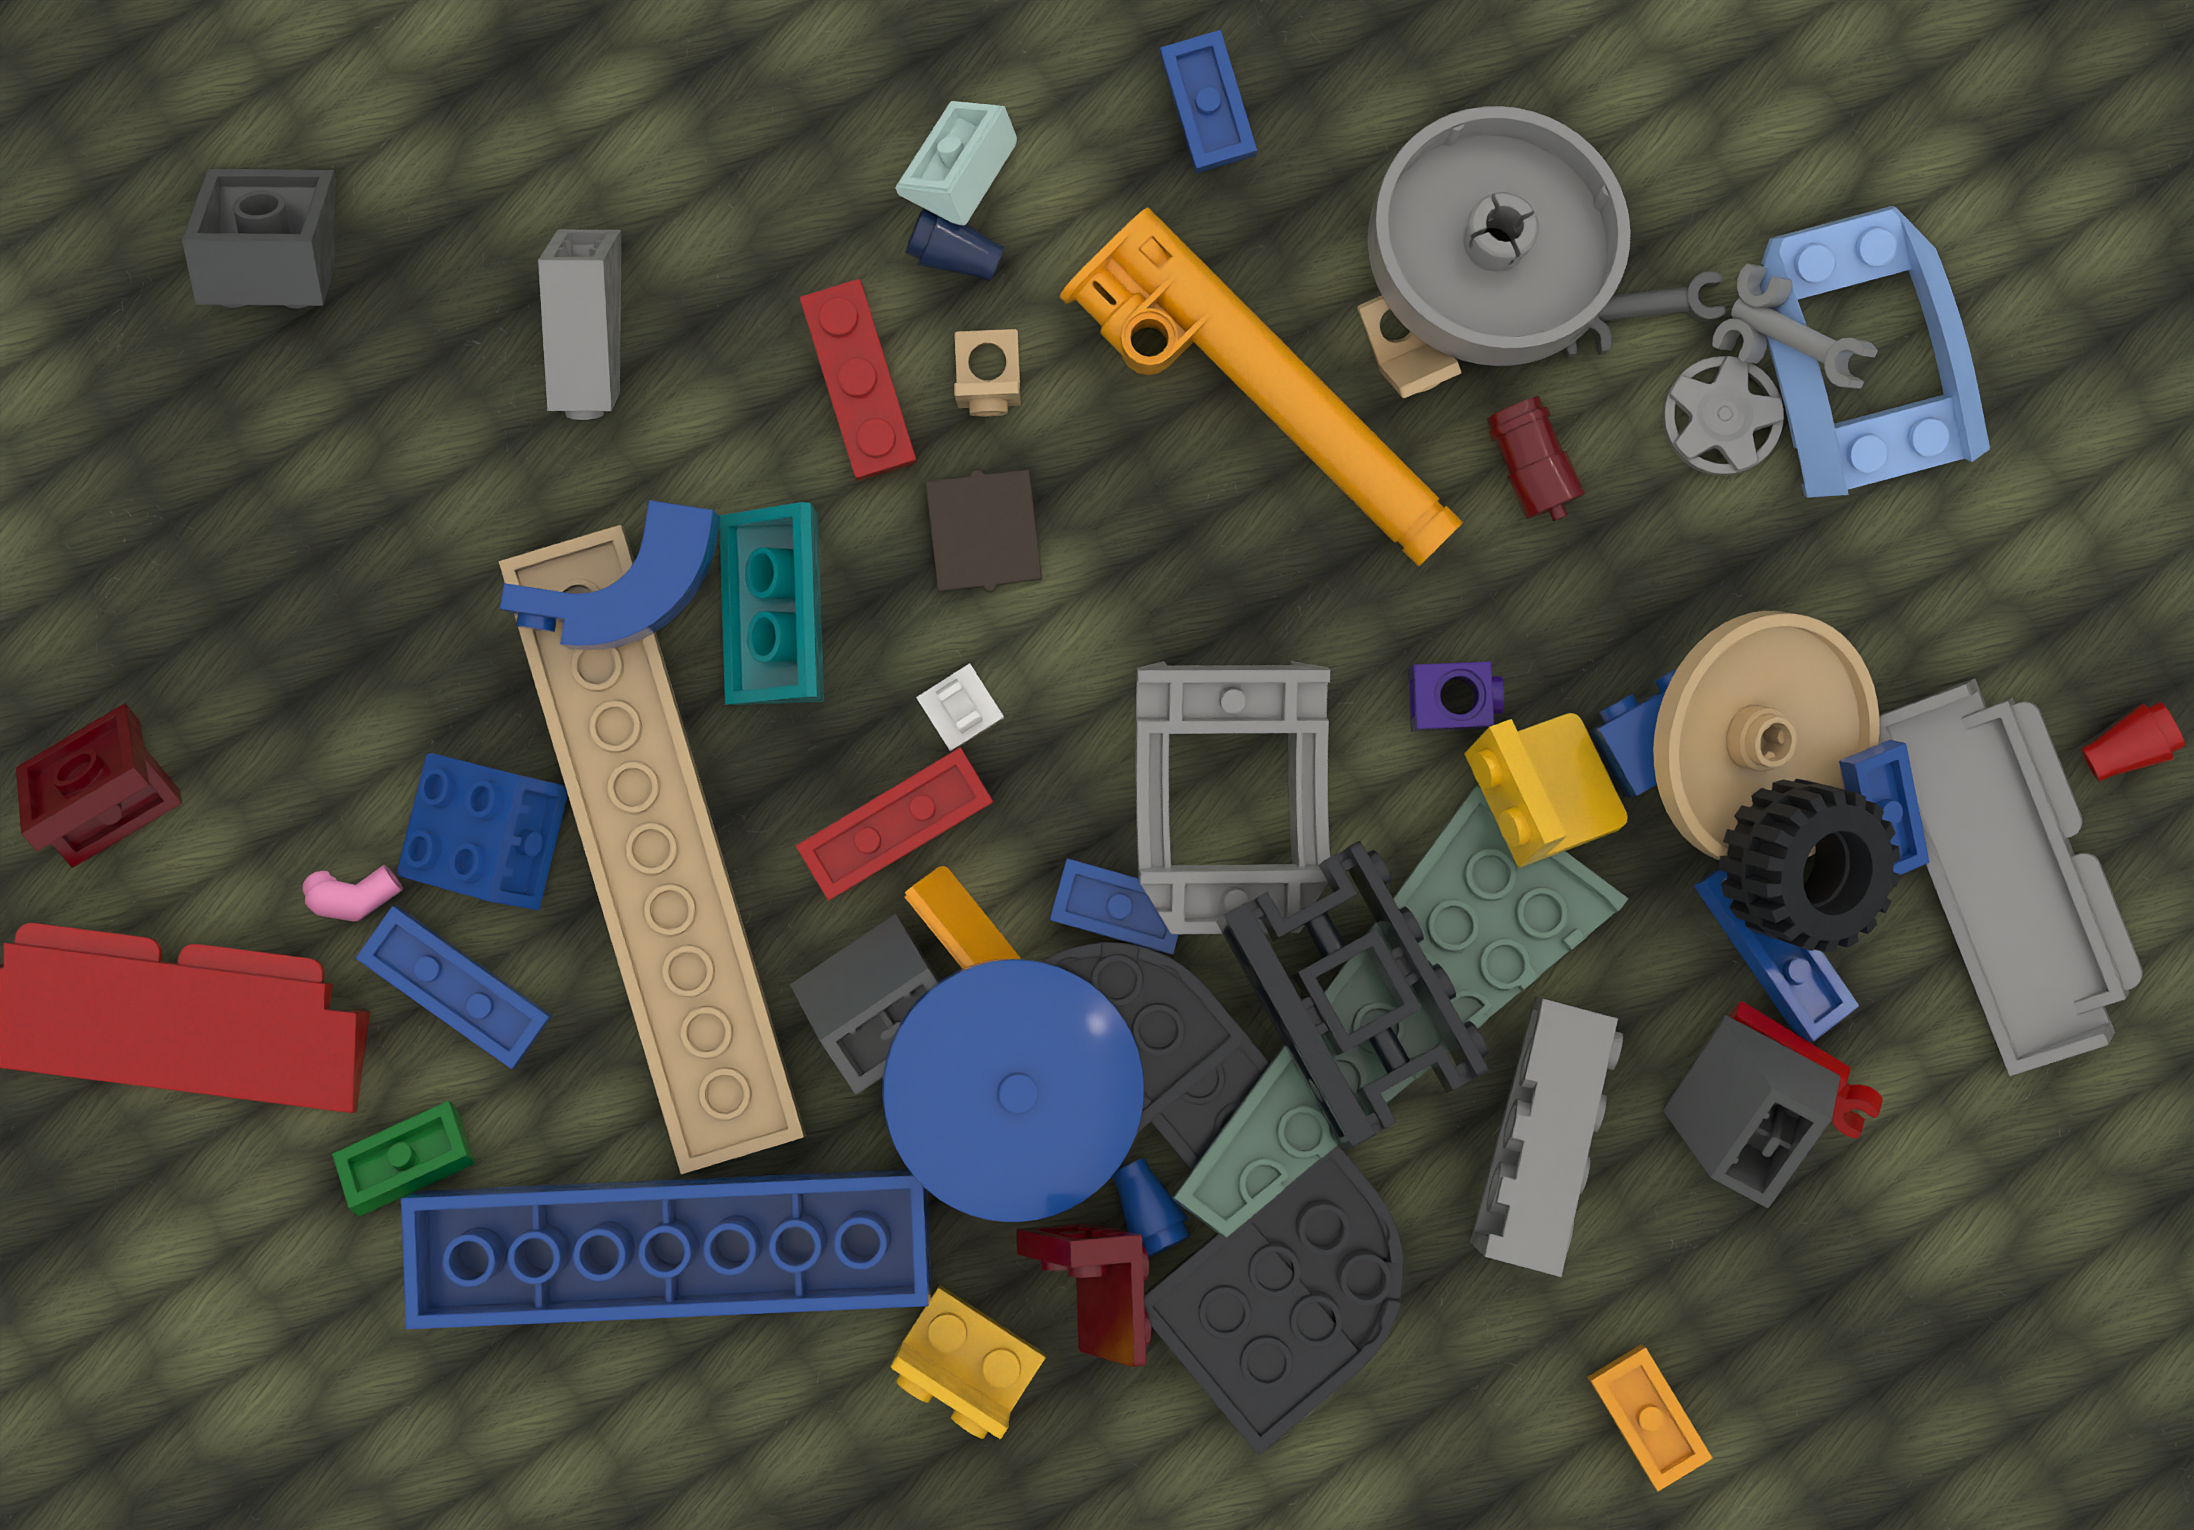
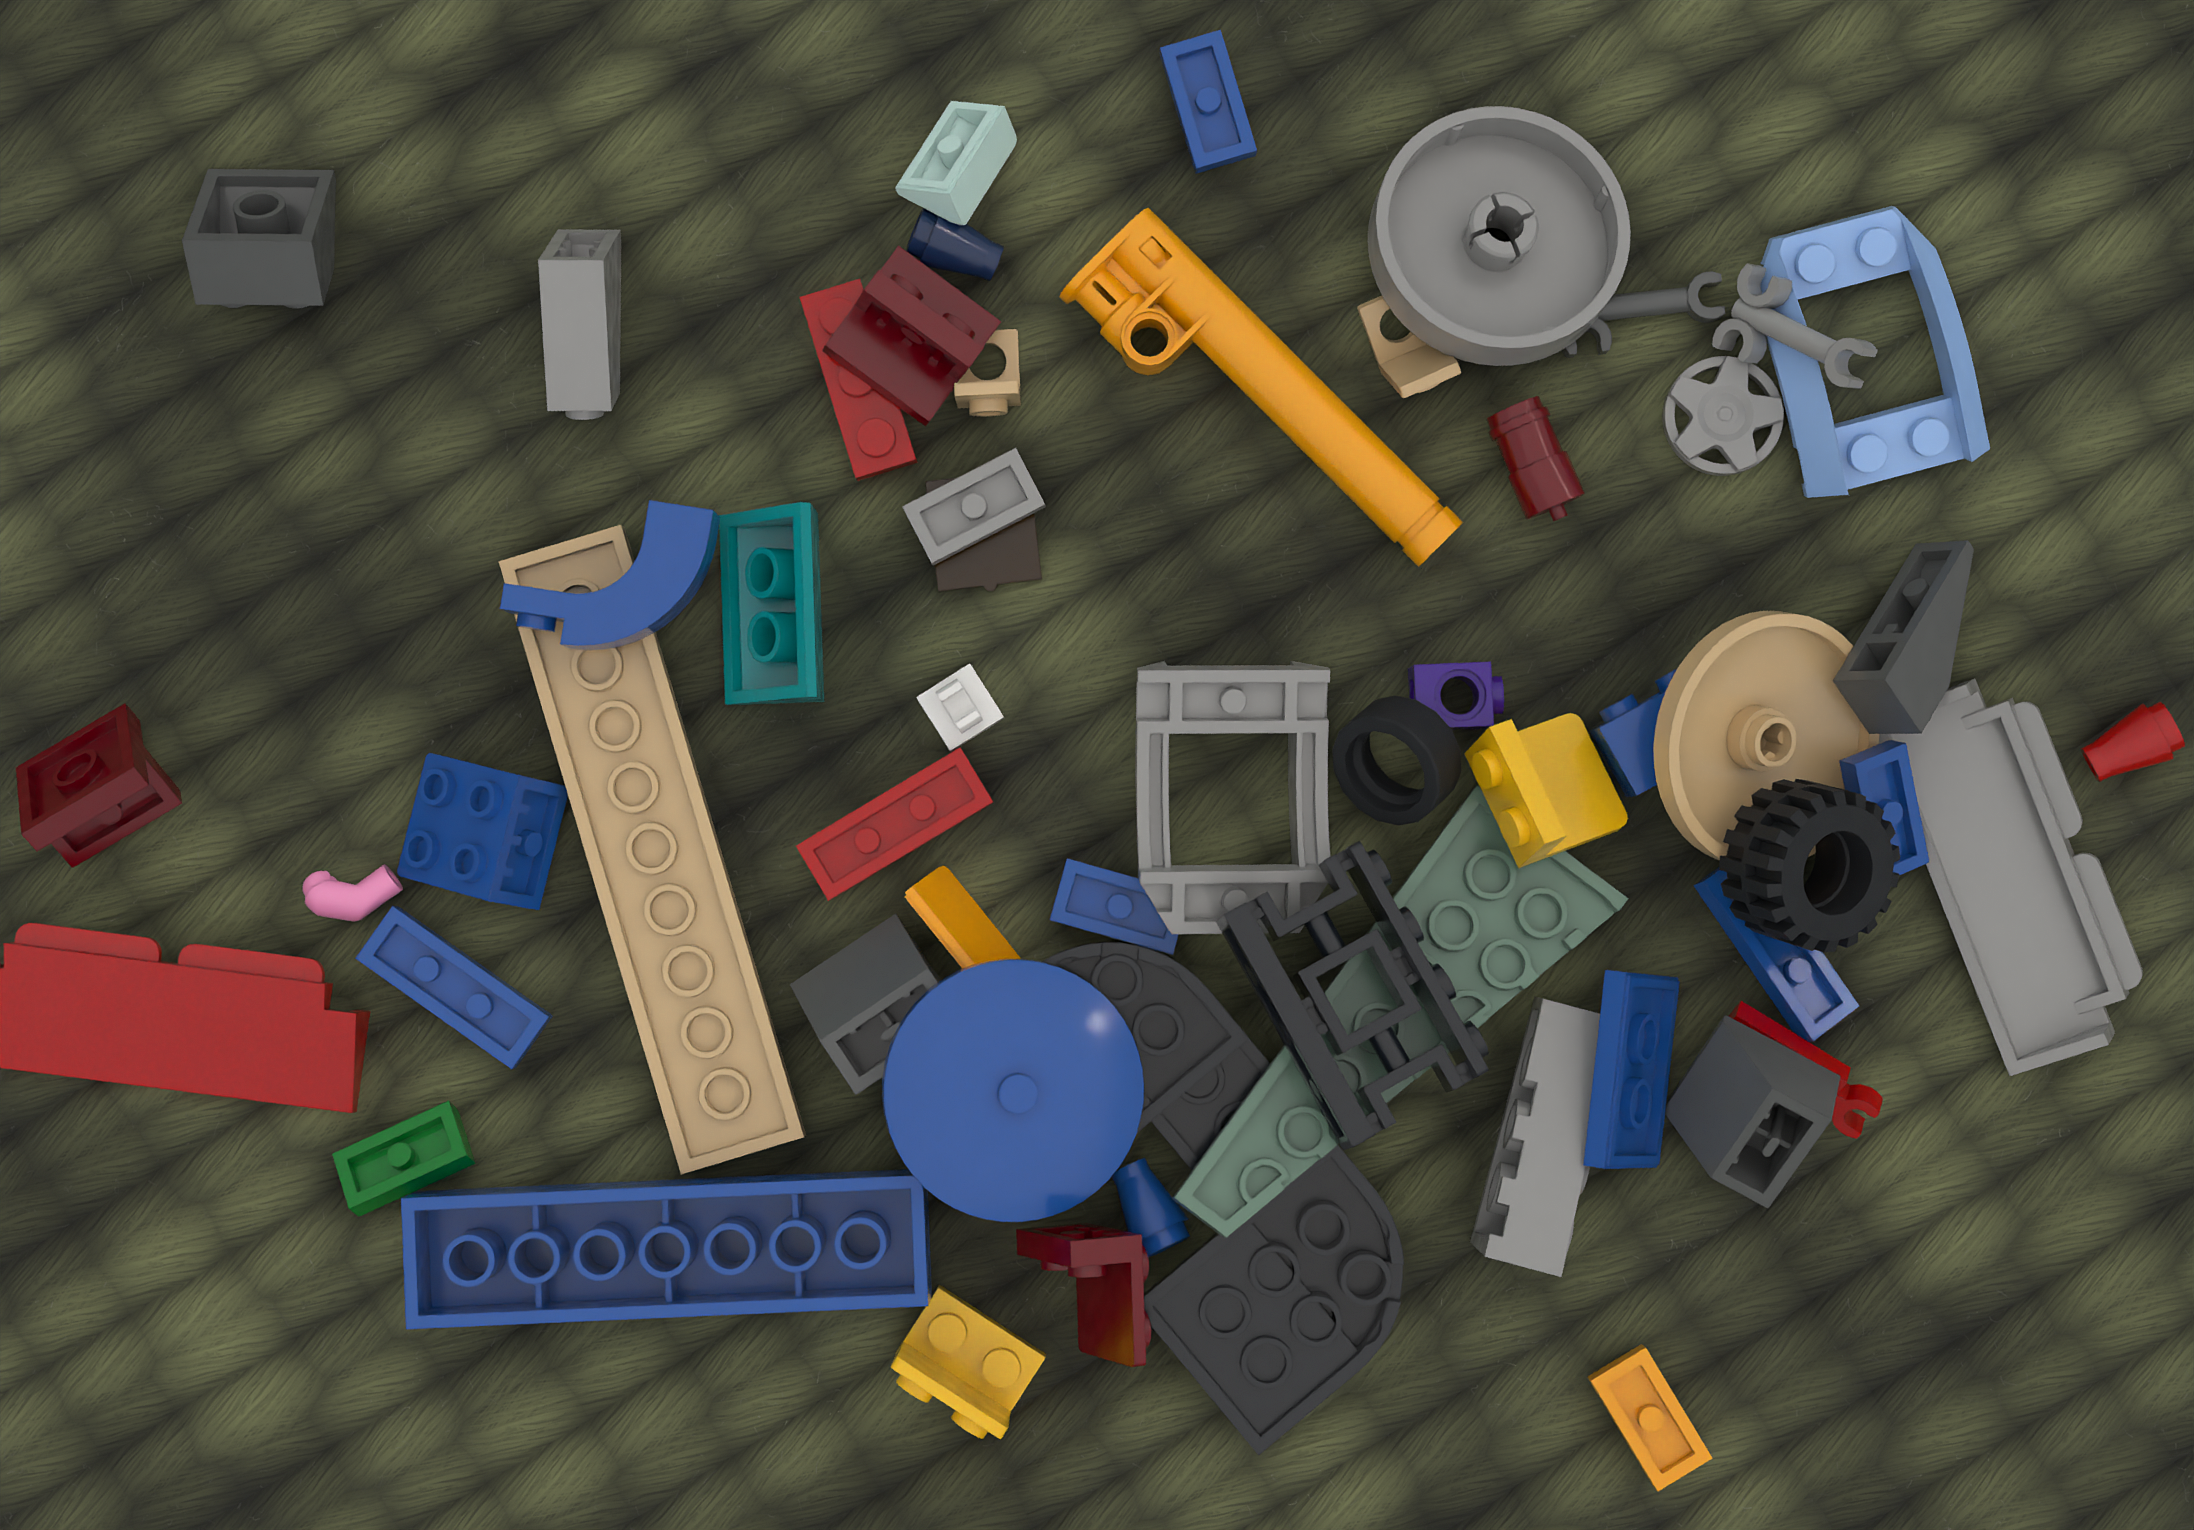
(911, 335): none -> dark red bracket
(974, 506): none -> light grey plate
(1427, 738): none -> black tyre
(1631, 1070): none -> blue tile
(1910, 642): none -> dark grey slope

